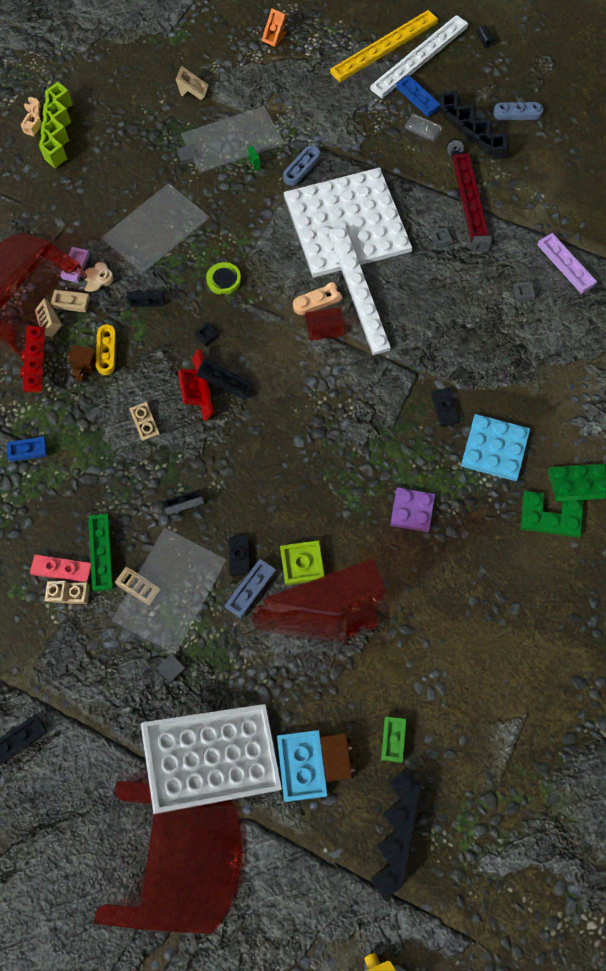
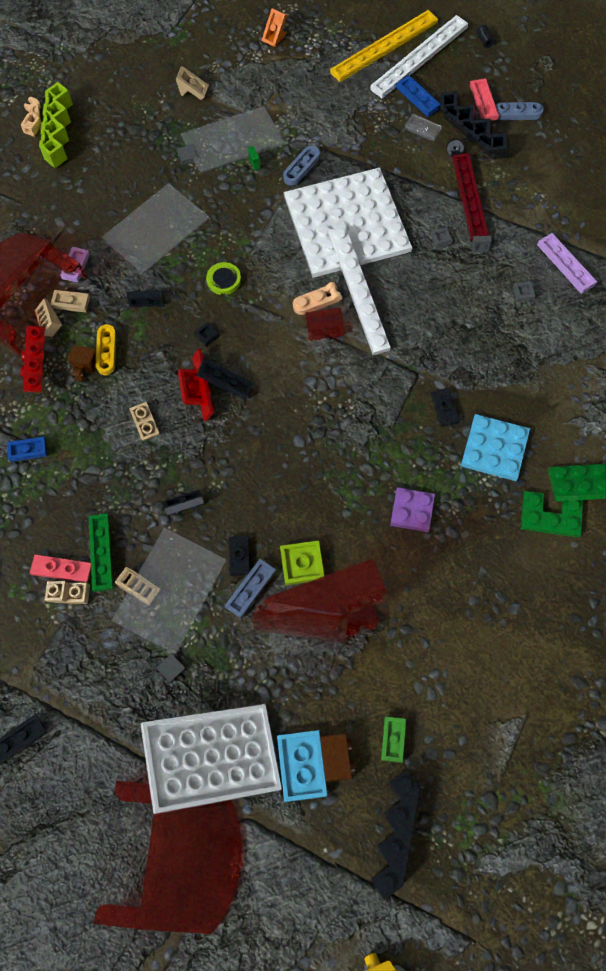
(98, 276): tan plate -> none
(484, 99): none -> coral plate

